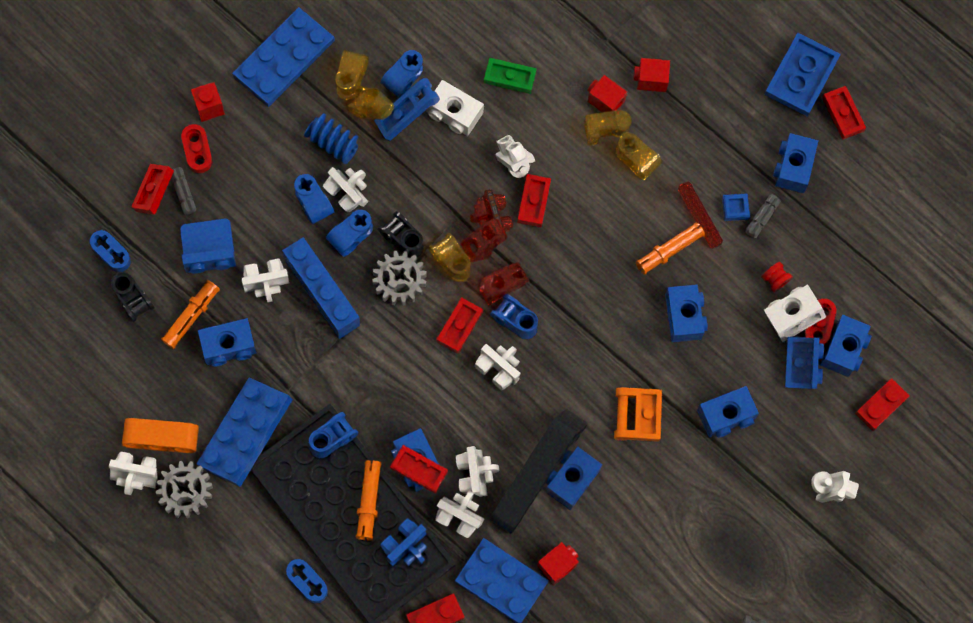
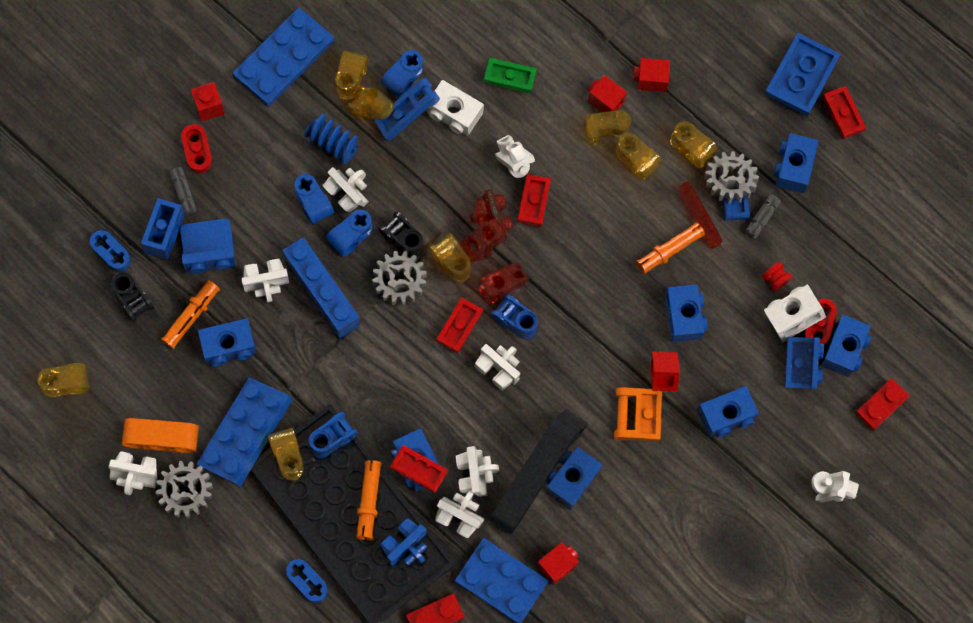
(67, 380): none -> clear yellow piece
(152, 189): red plate -> none
(162, 229): none -> blue brick
(287, 450): none -> clear yellow piece
(664, 371): none -> red brick
(694, 145): none -> clear yellow piece
(731, 177): none -> light grey gear

